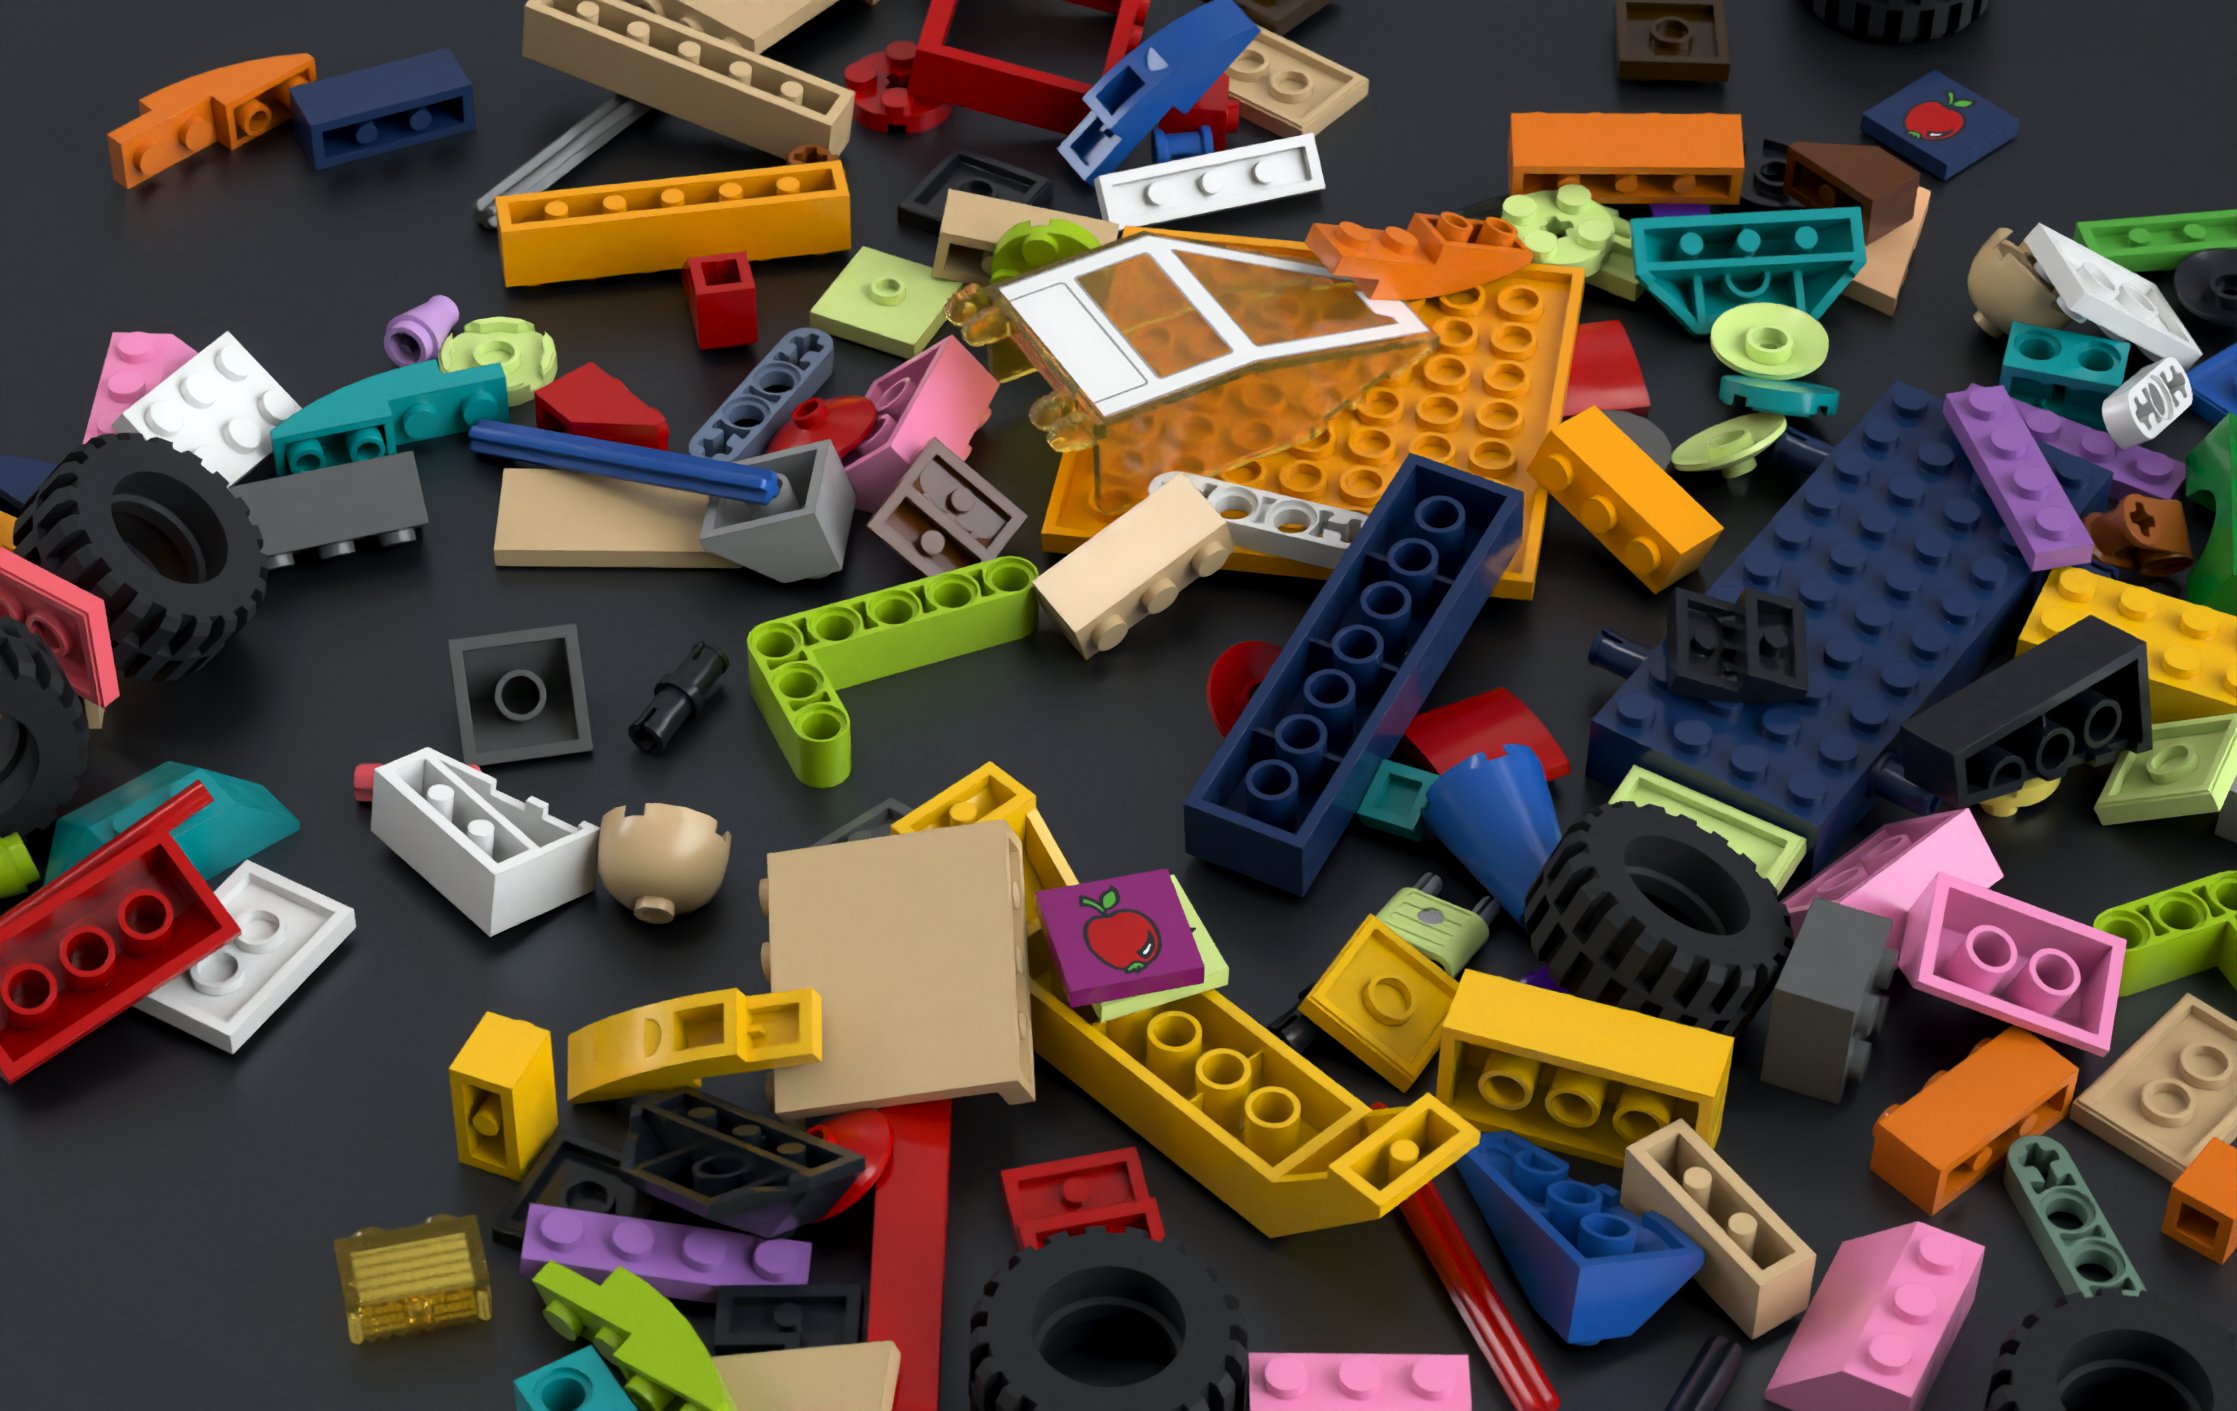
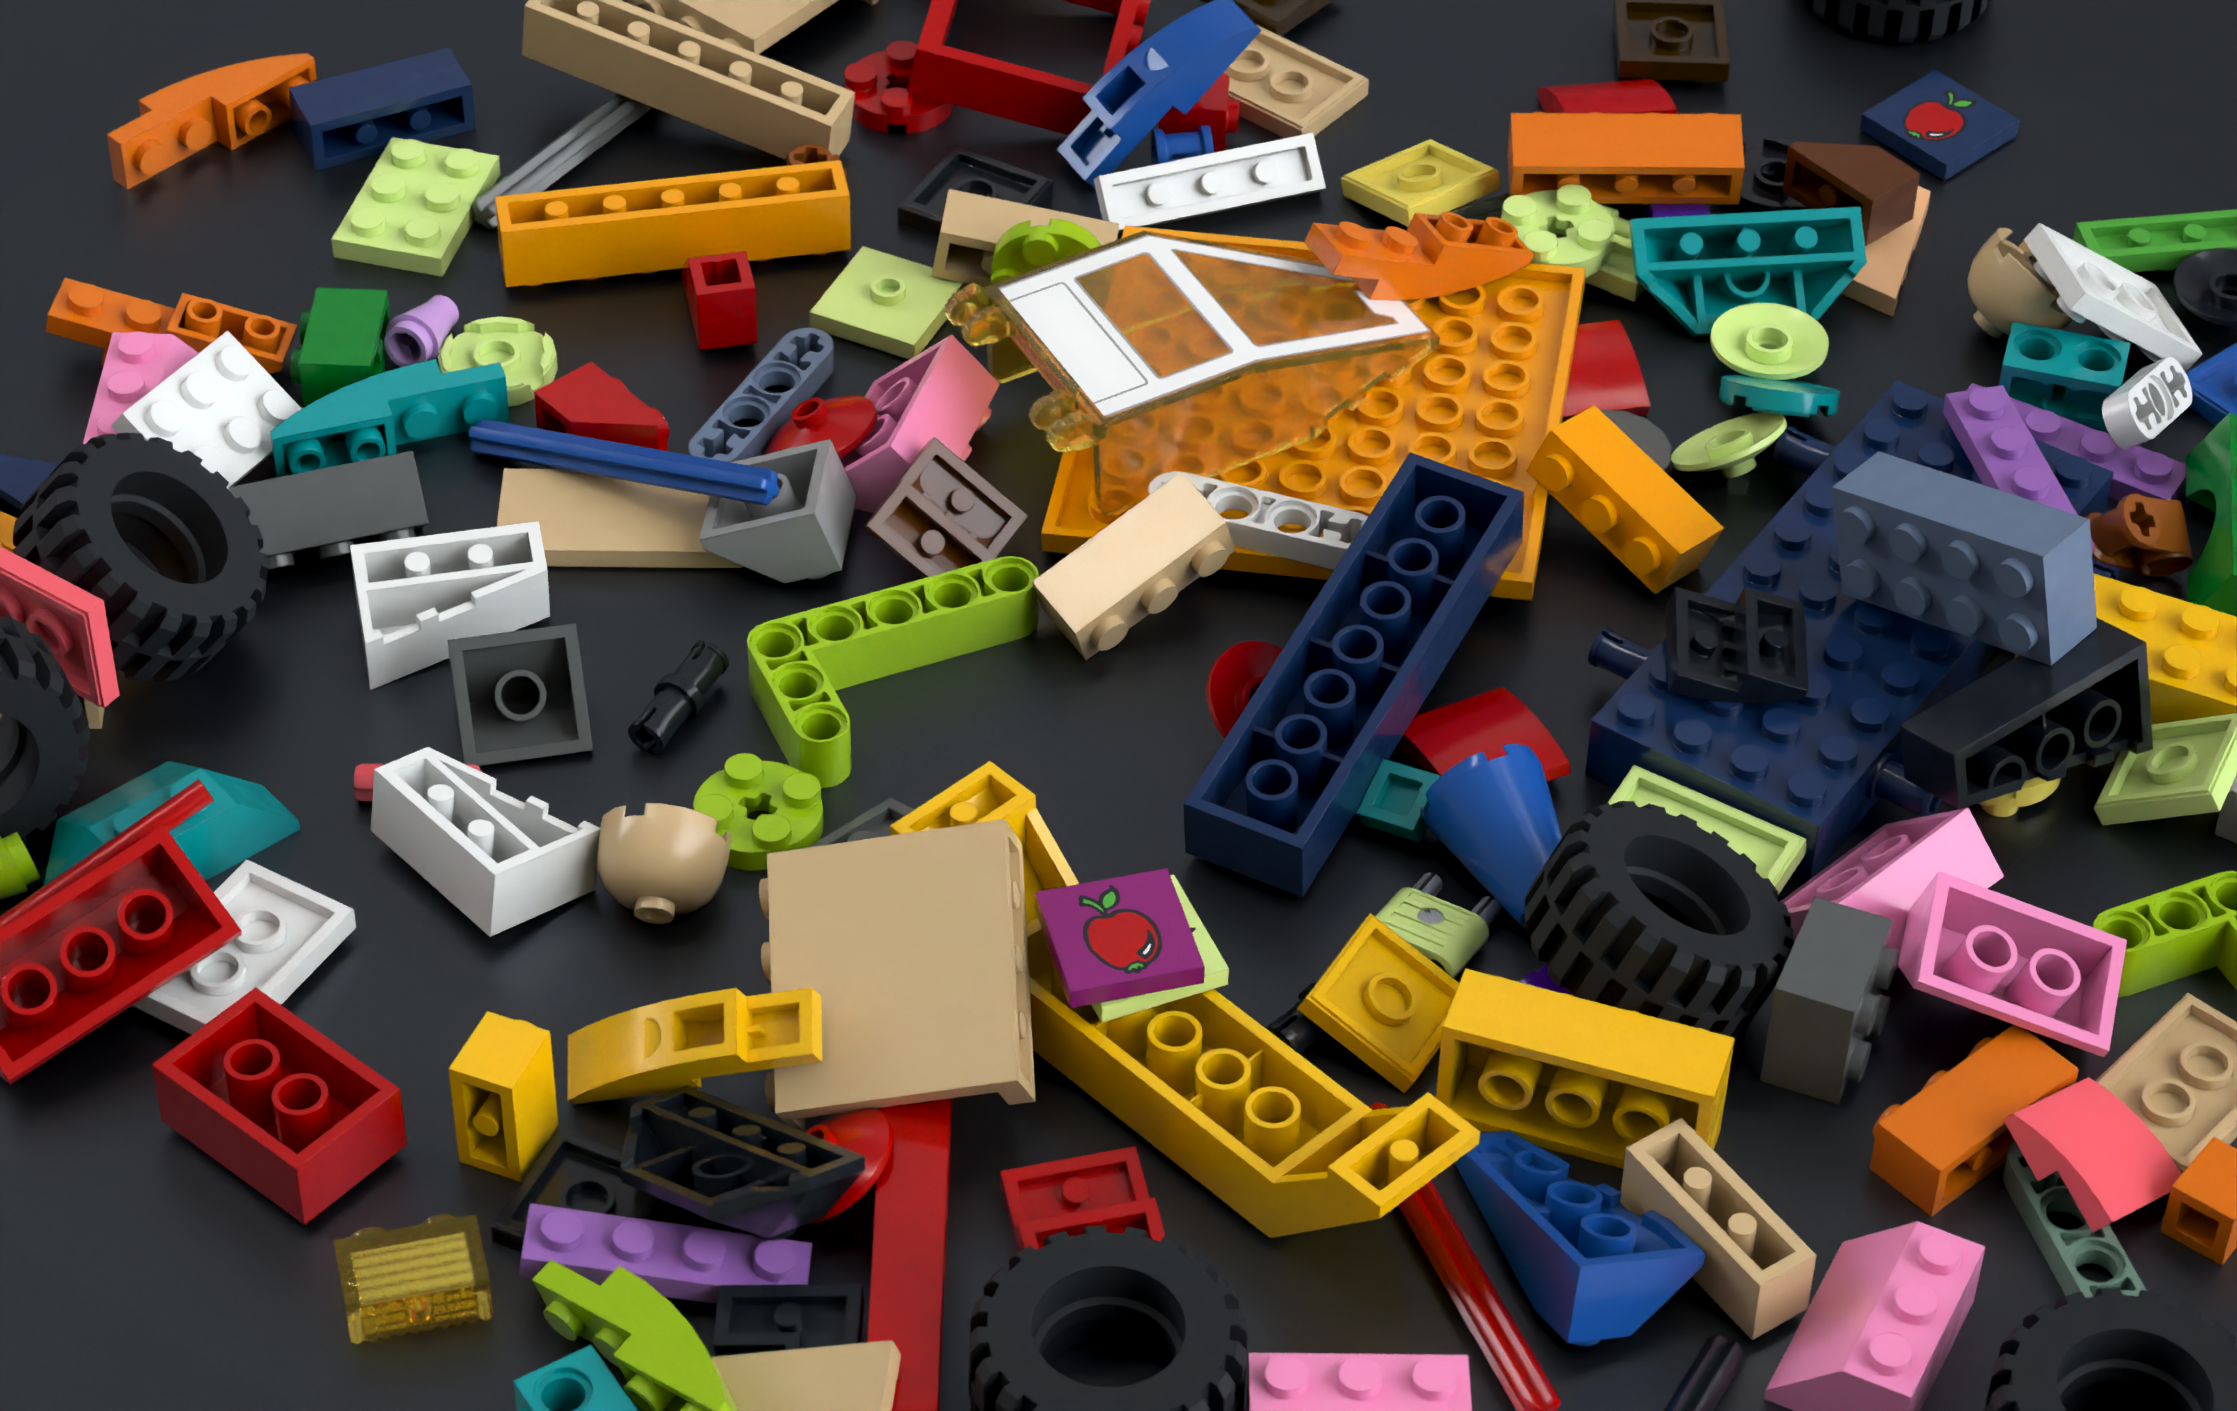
(94, 313): none -> orange slope
(280, 1105): none -> red brick
(340, 340): none -> green brick
(415, 206): none -> yellowish green plate
(442, 589): none -> white wedge
(767, 786): none -> lime plate
(1420, 180): none -> light yellow plate
(1608, 98): none -> red slope
(1965, 557): none -> sand blue brick
(2097, 1148): none -> coral slope

